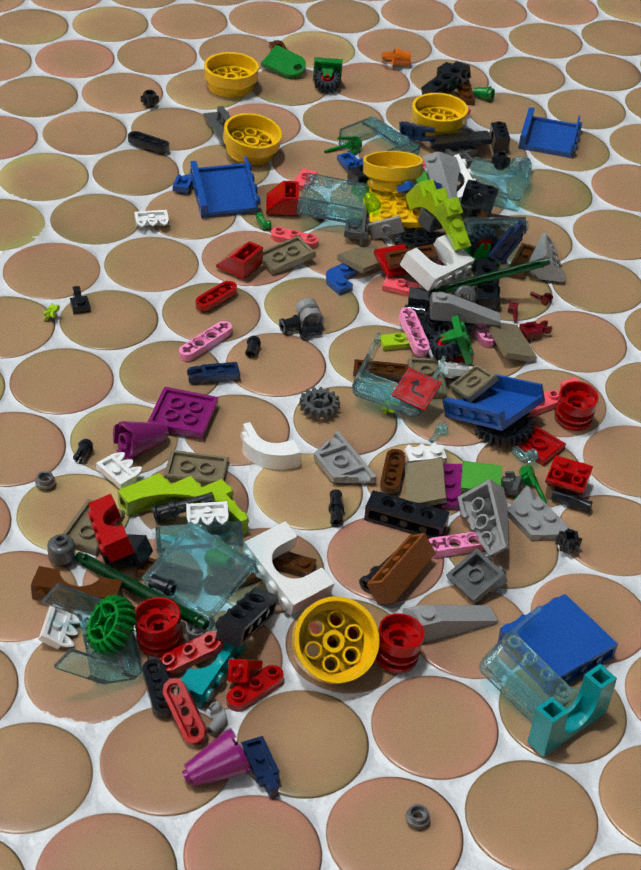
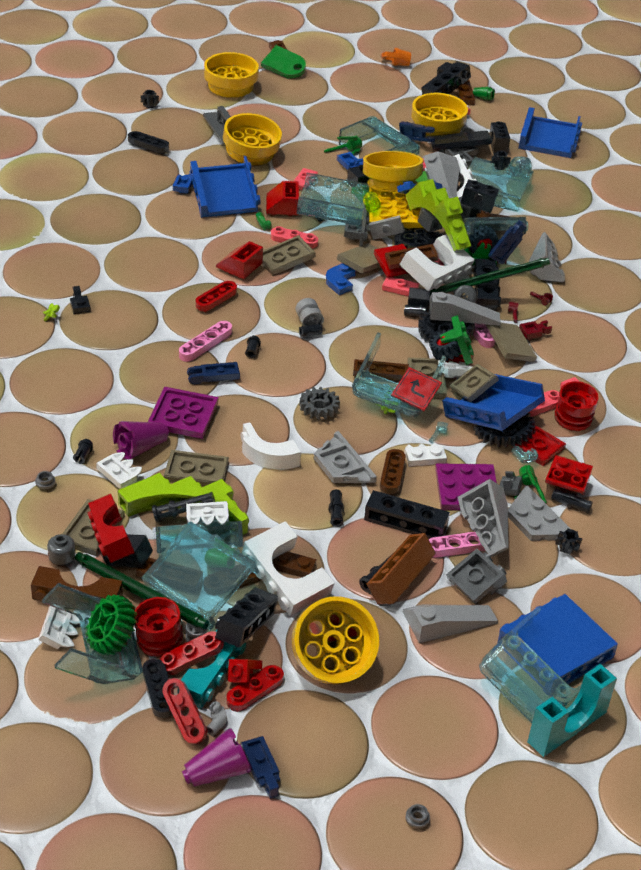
(151, 218): white plate -> none
(166, 586): black pin -> none
(289, 324): black bush -> none
(327, 74): plate -> none
(394, 341): lime plate -> none
(399, 642): red wheel -> none
(407, 319): bright pink beam -> none
(426, 482): dark tan tile -> none
(477, 473): bright green tile -> none
(522, 256): reddish brown plate -> none

